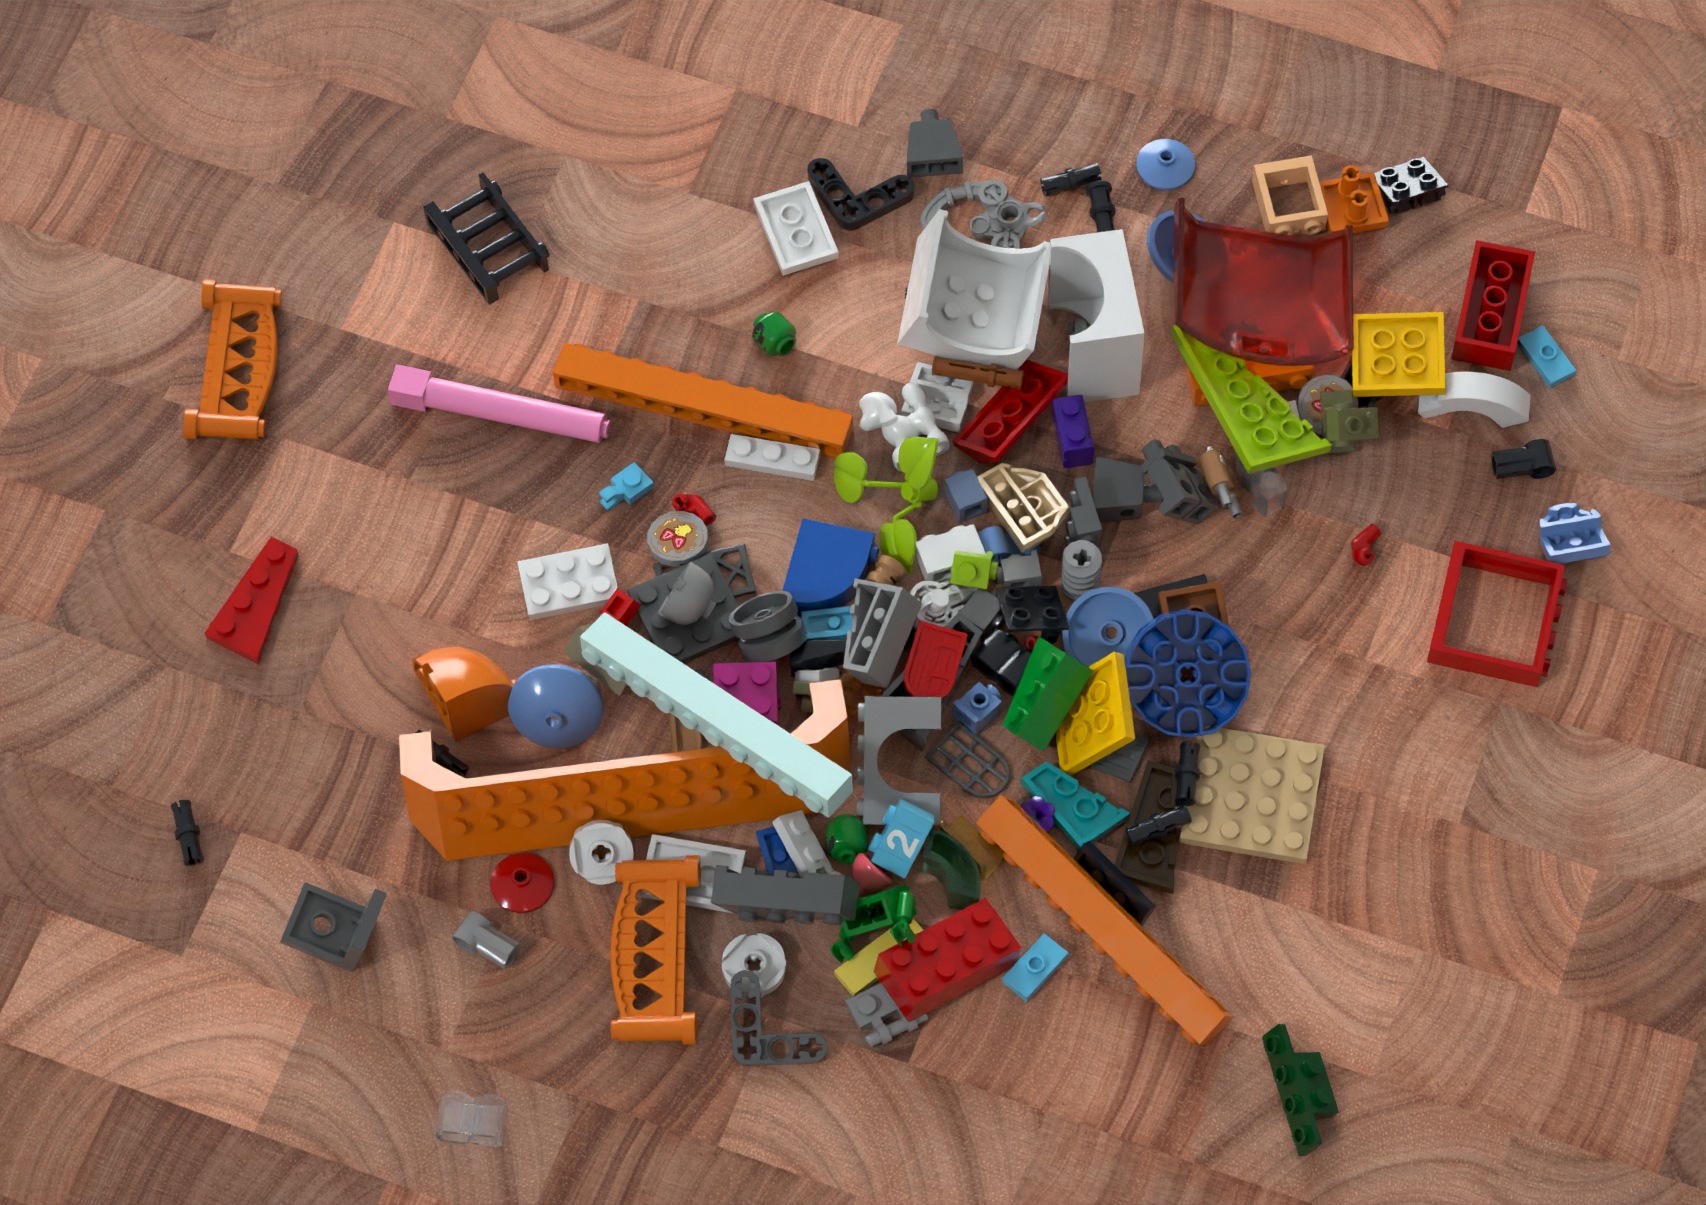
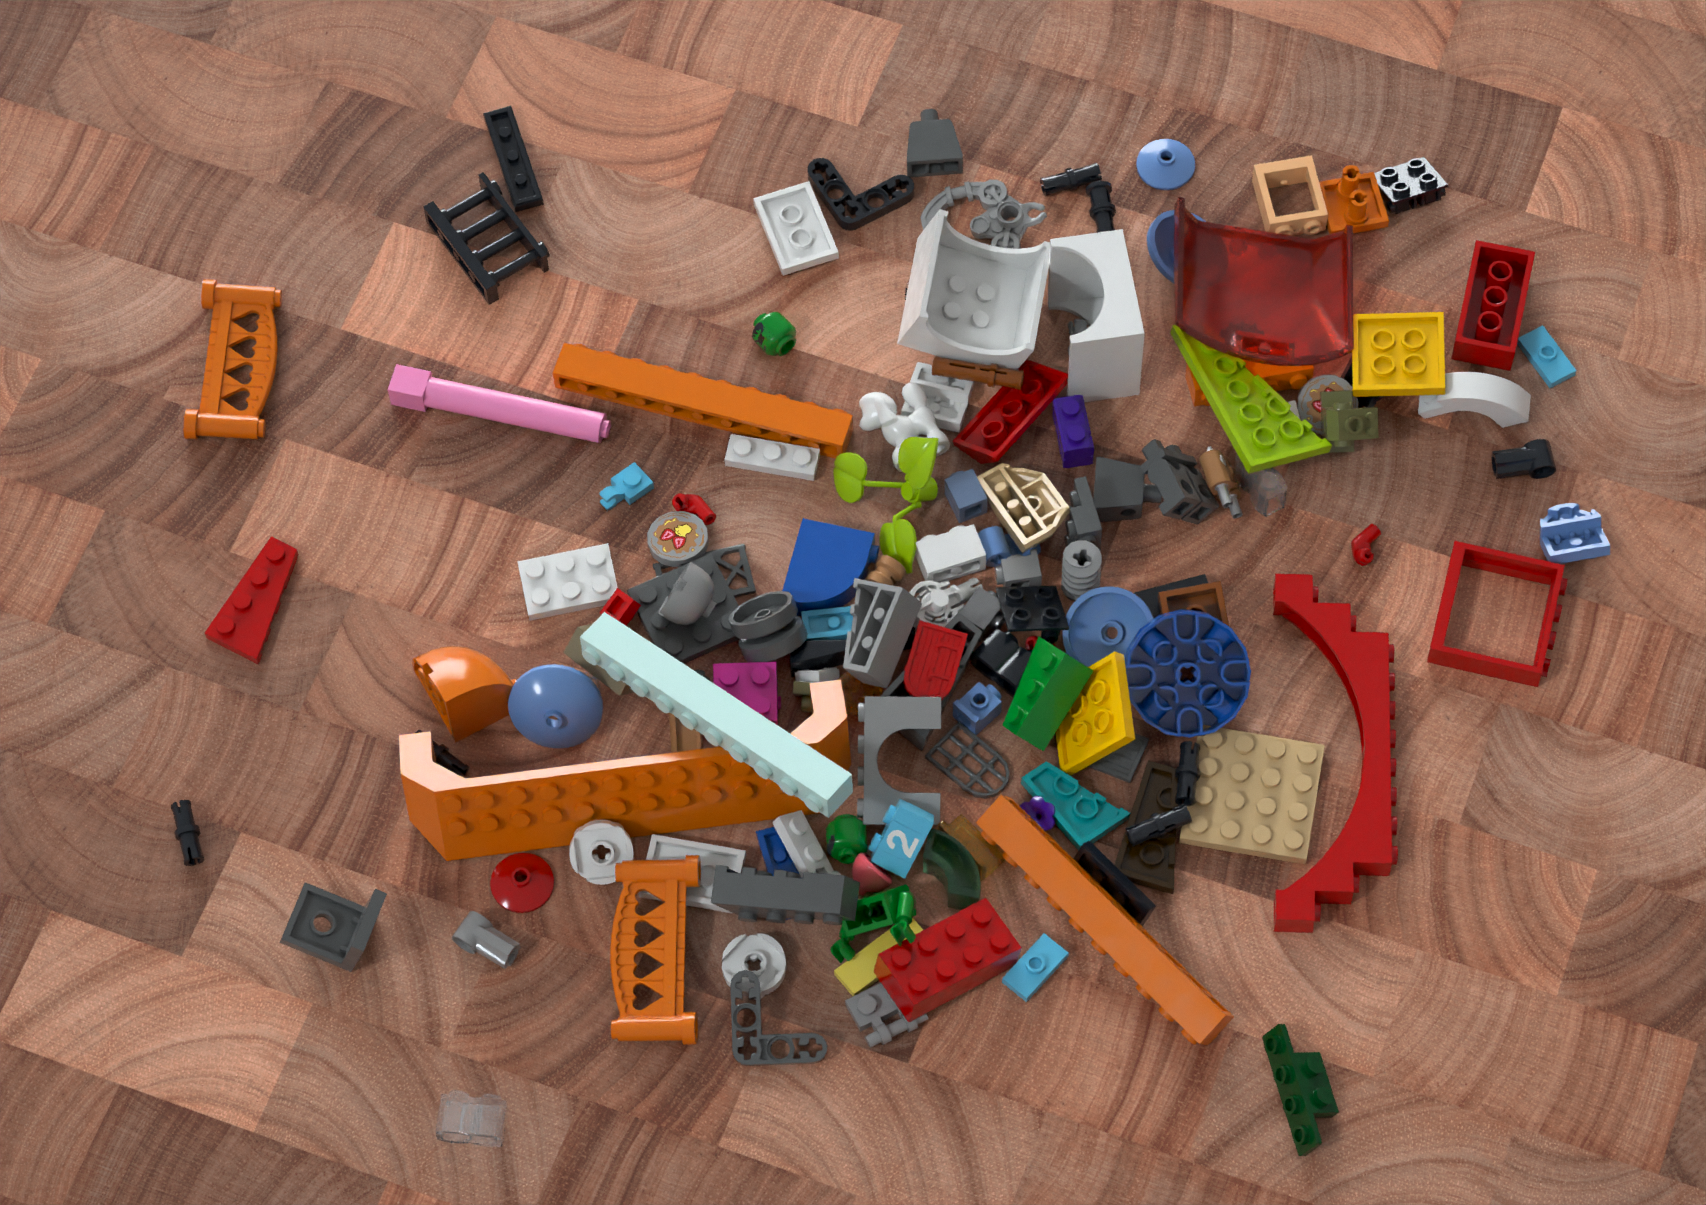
(513, 159): none -> black tile
(973, 569): lime bracket -> none
(1366, 838): none -> red arch

